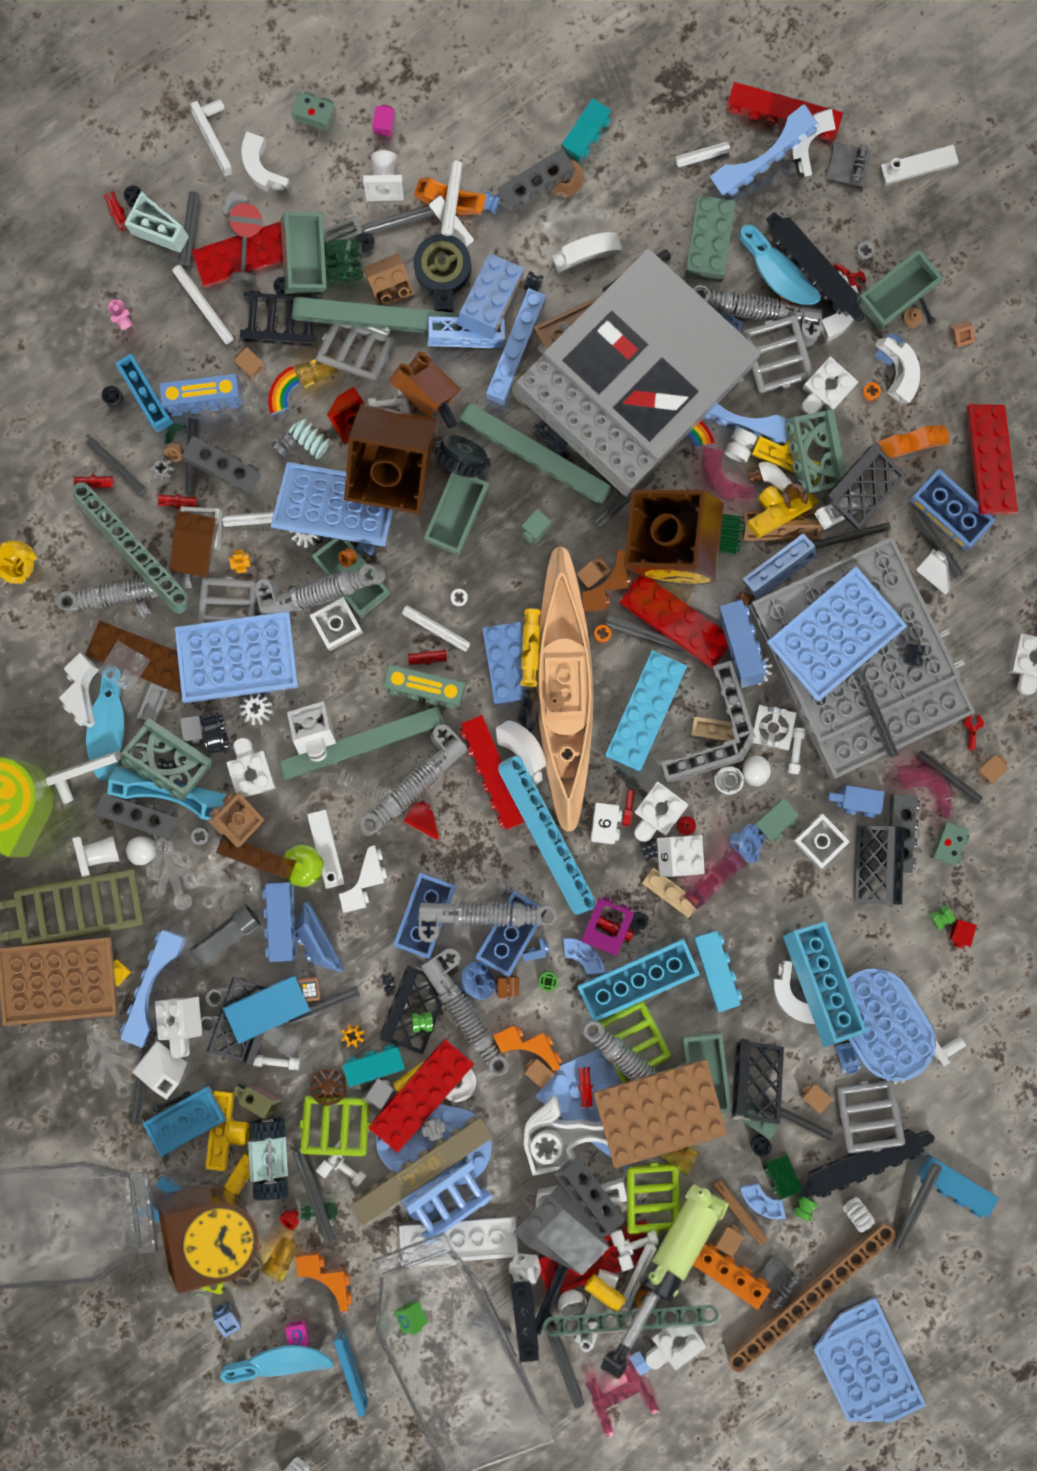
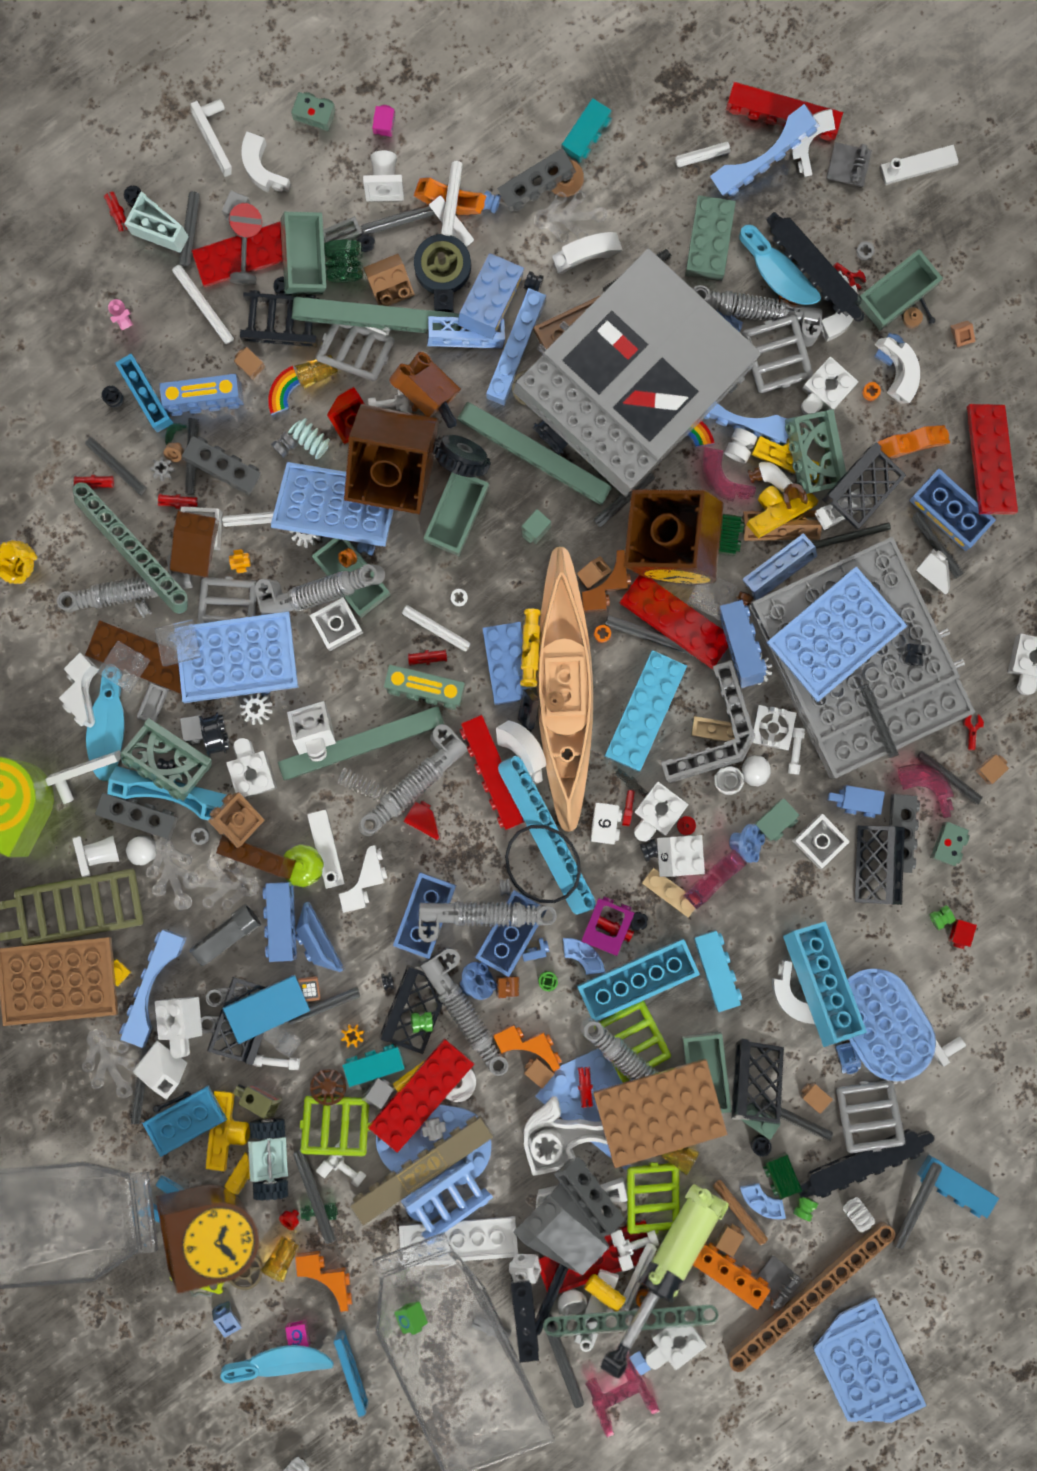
(177, 642): none -> clear plate
(571, 846): none -> black piece

